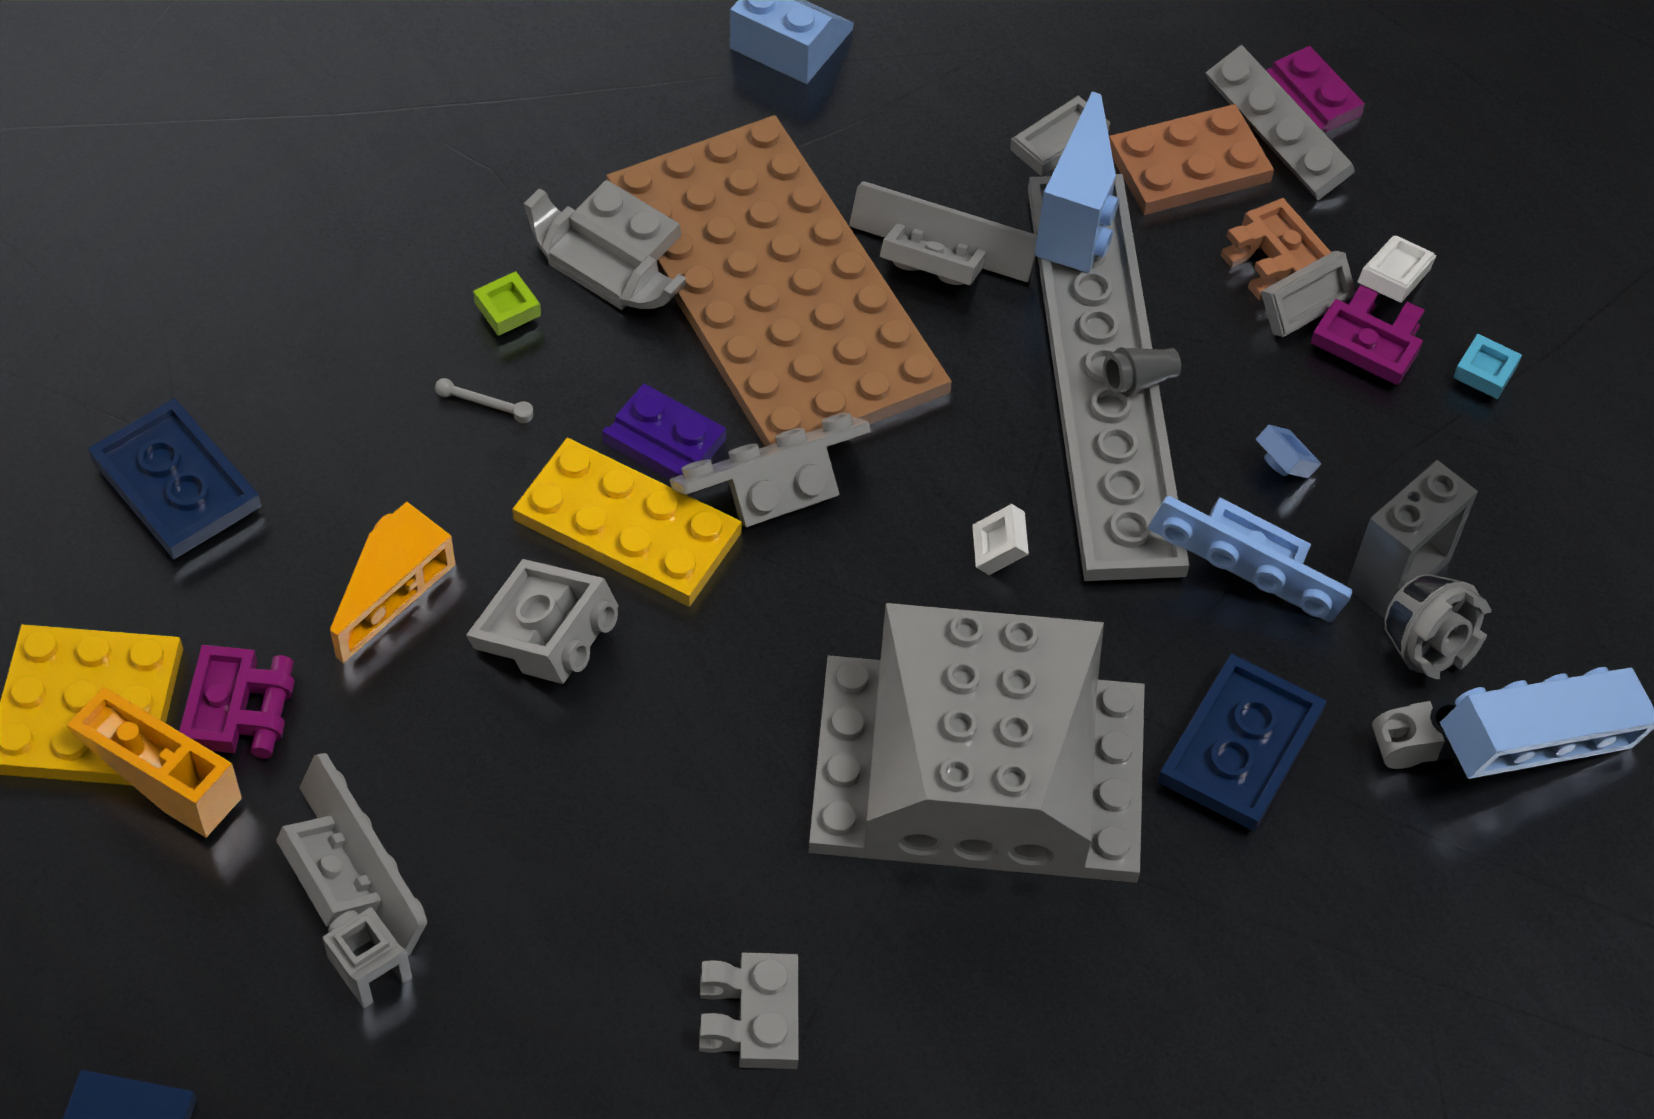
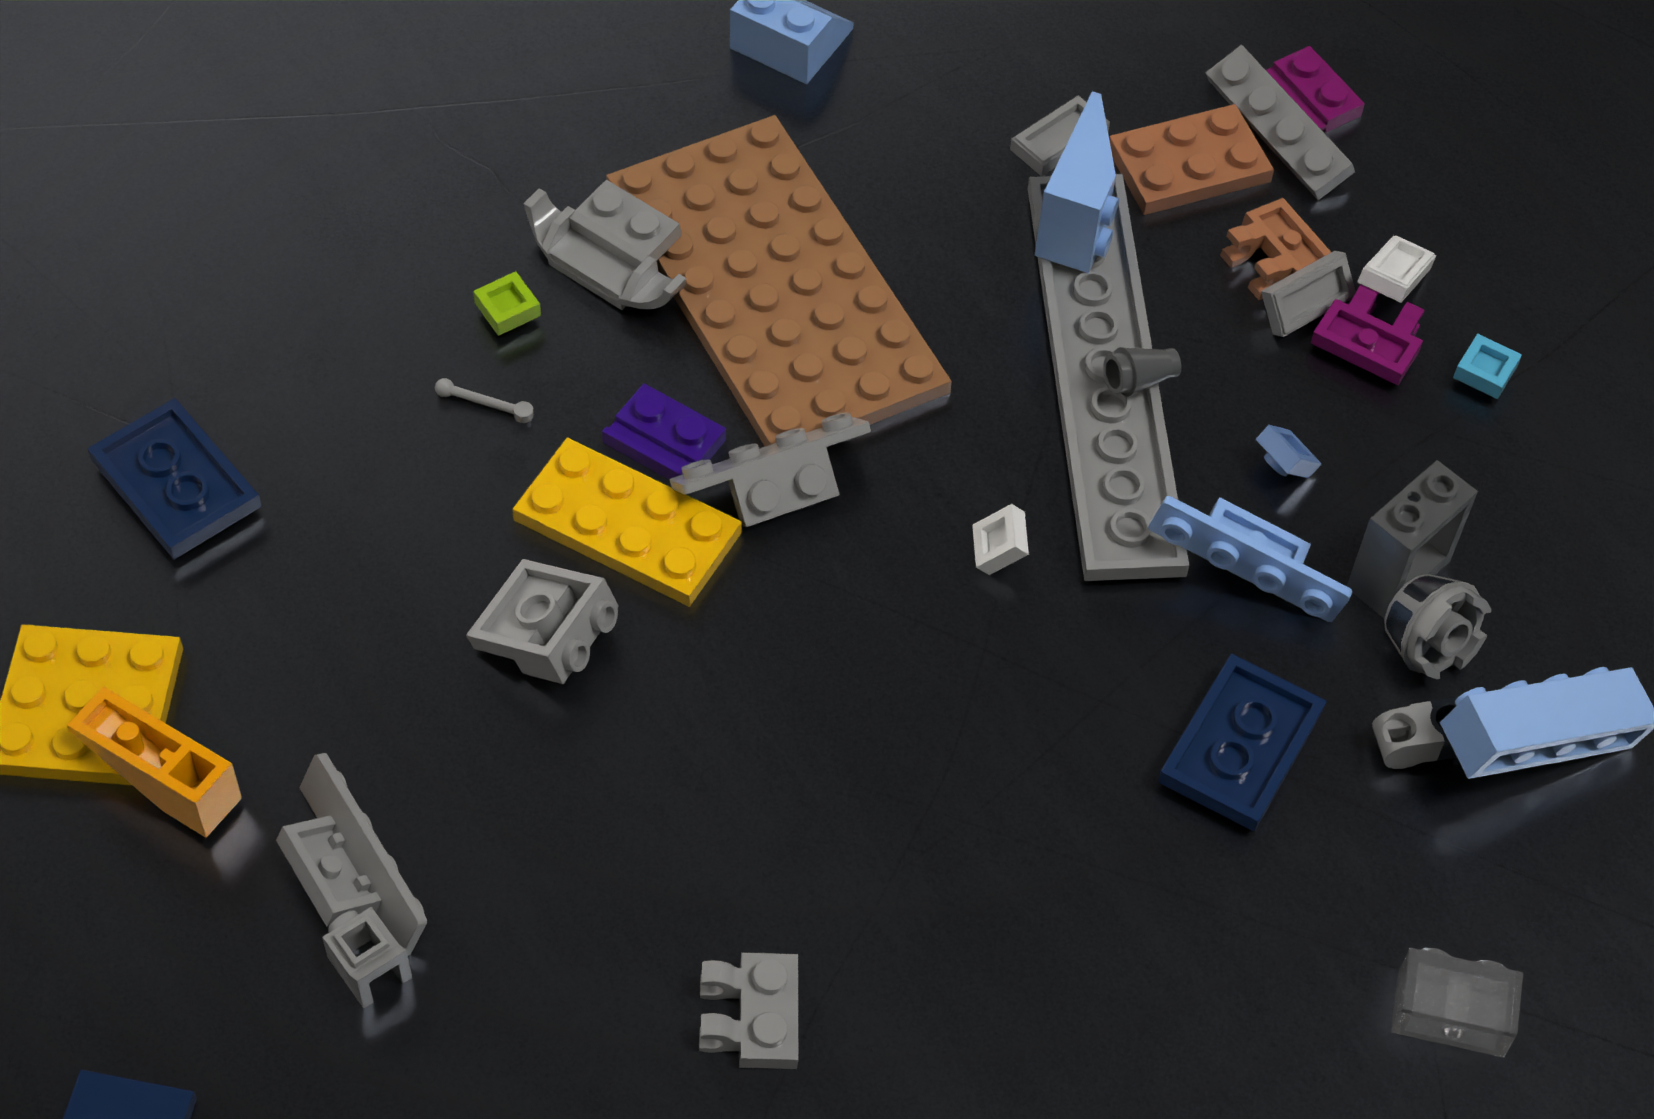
(220, 694): magenta plate -> none
(394, 569): light orange slope -> none
(941, 238): light grey bracket -> none
(981, 748): light grey wedge -> none
(1457, 1001): none -> clear brick

